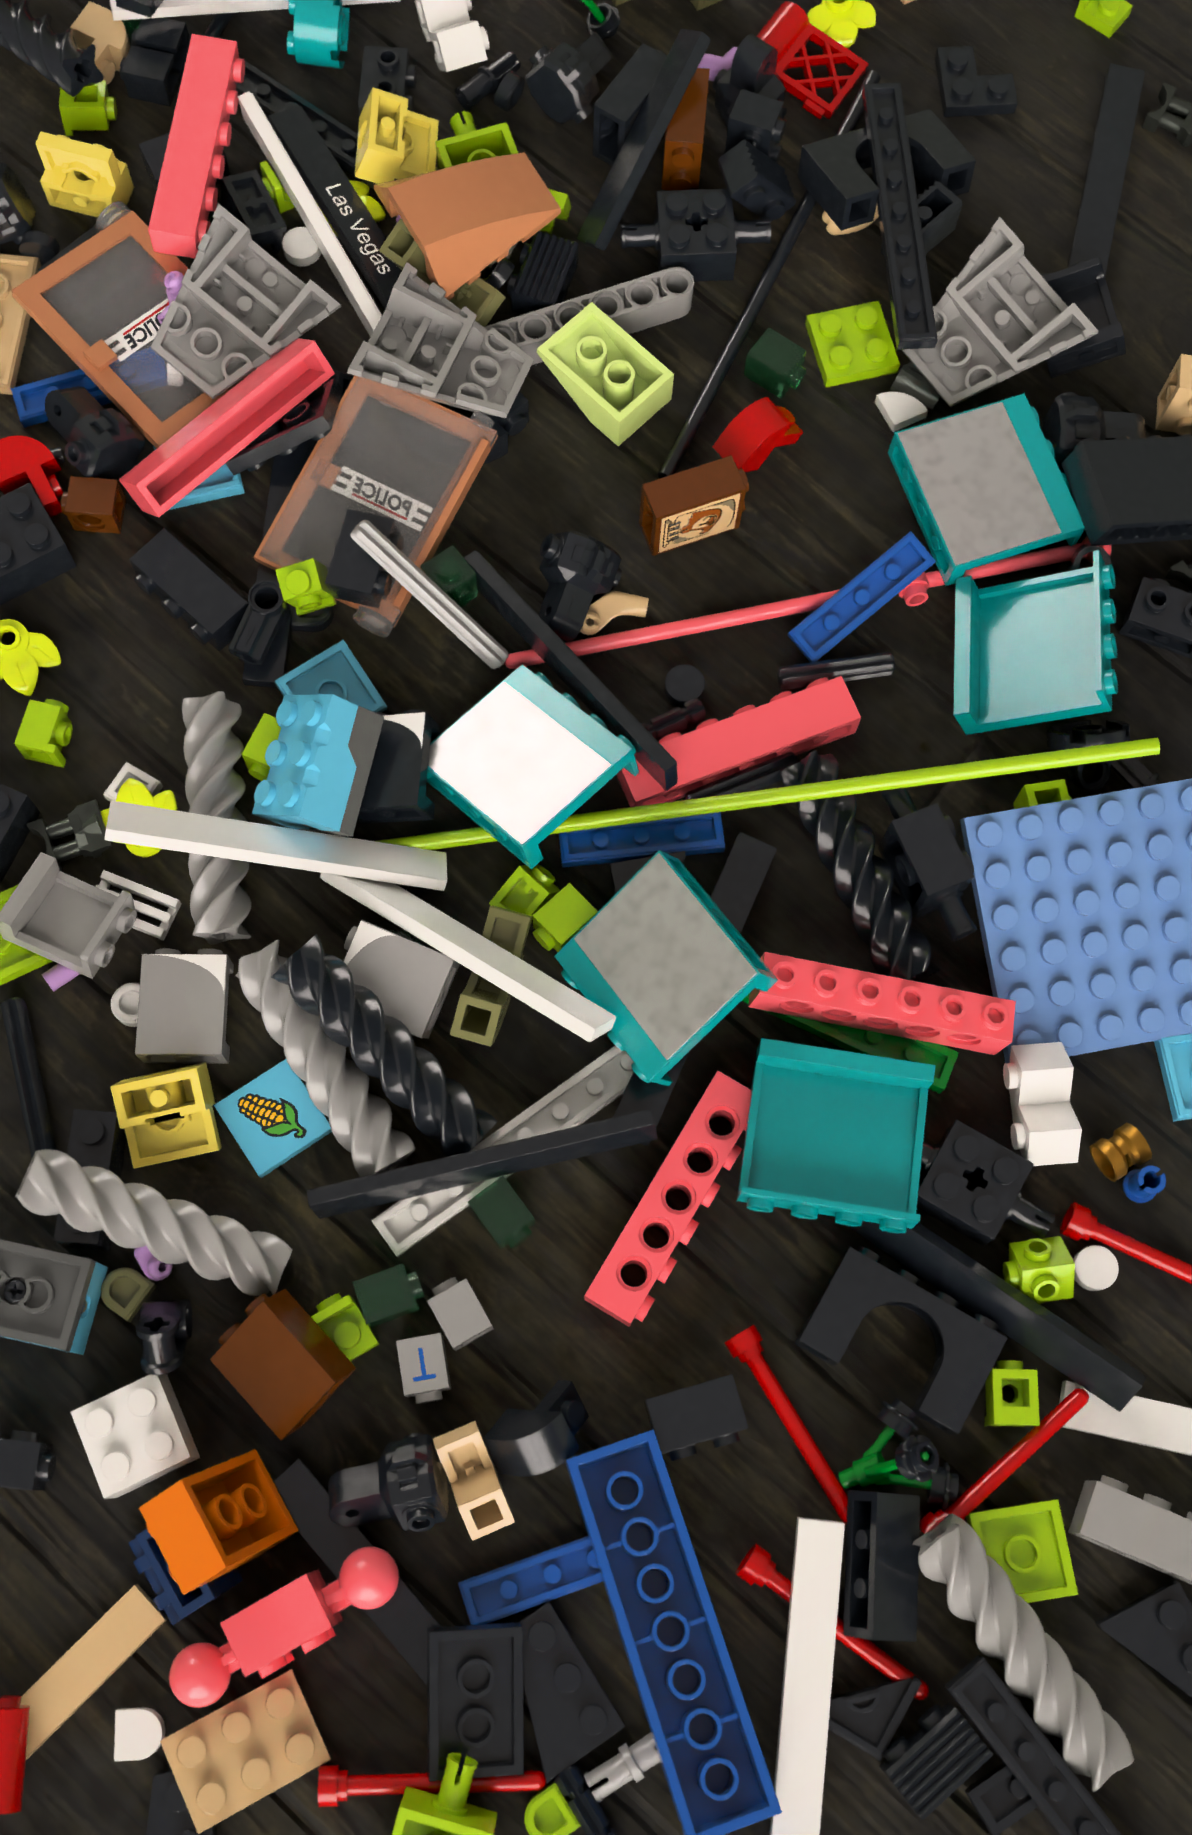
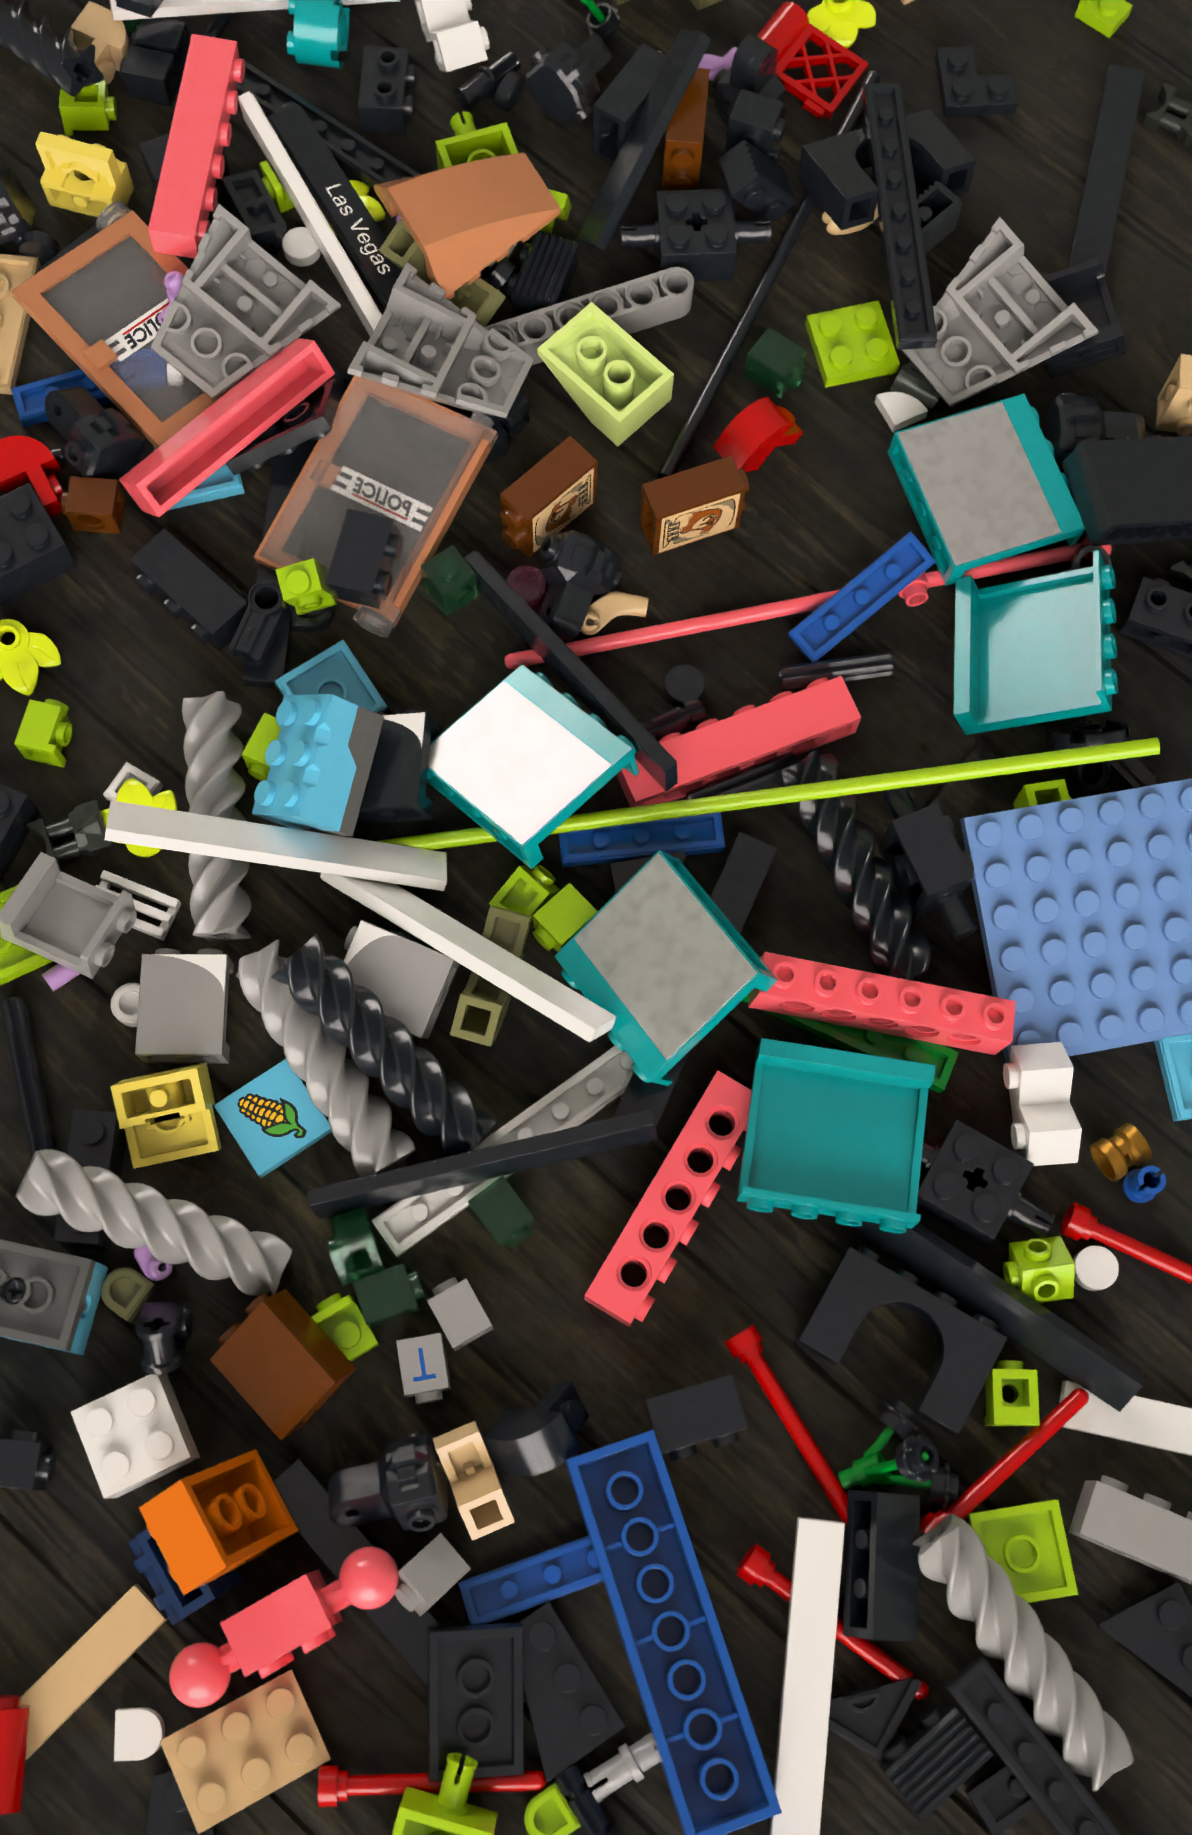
(354, 1247): none -> clear green brick
(393, 140): light yellow brick -> none
(429, 594): light grey axle -> none
(430, 1575): none -> light grey brick
(528, 583): none -> clear pink tile
(548, 496): none -> reddish brown brick

